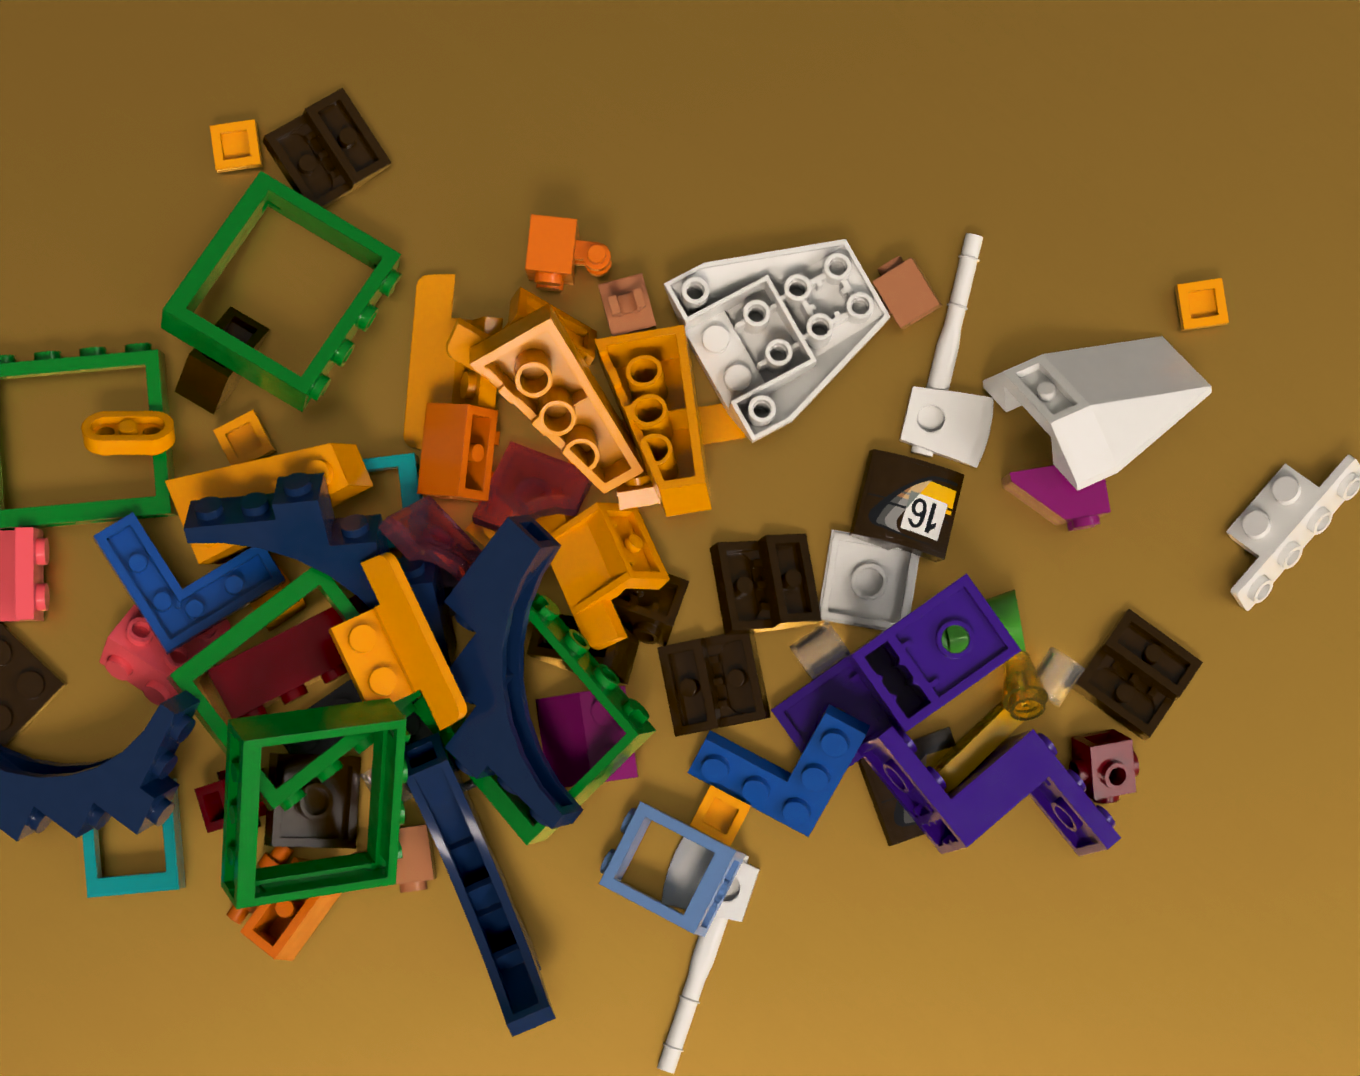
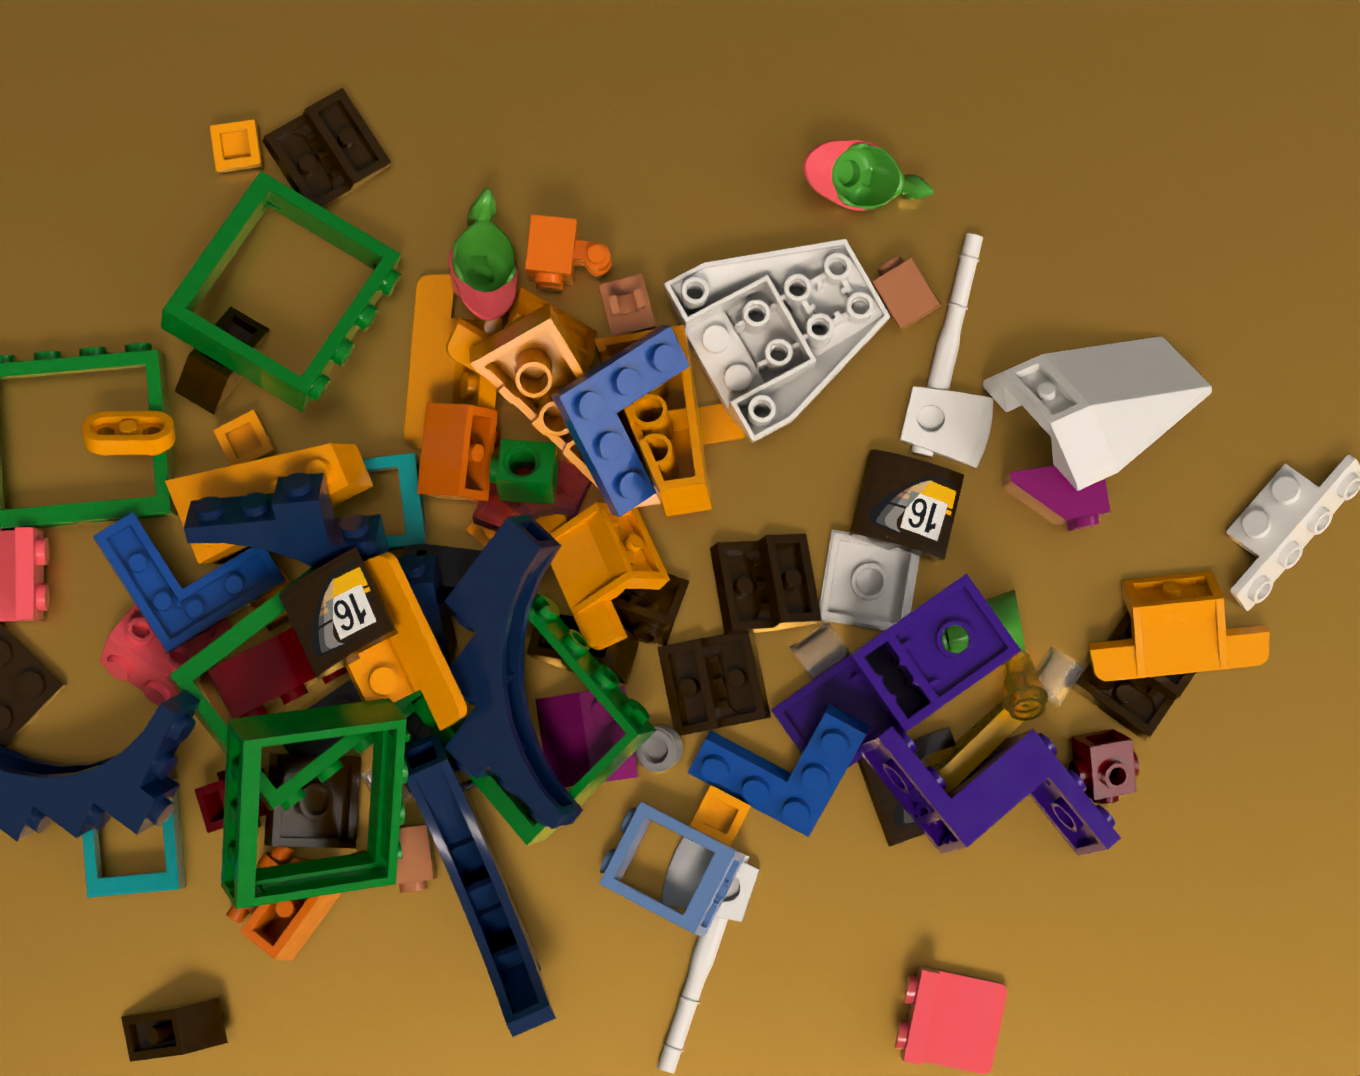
(175, 1030): none -> dark brown slope
(337, 613): none -> slope
(431, 535): clear pink tile -> none
(484, 263): none -> bright green hair
(534, 487): none -> green brick
(591, 416): none -> plate
(661, 749): none -> light grey tile
(860, 175): none -> bright green hair
(951, 1020): none -> coral bracket
(1177, 630): none -> light orange plate
(1201, 304): light orange plate -> none

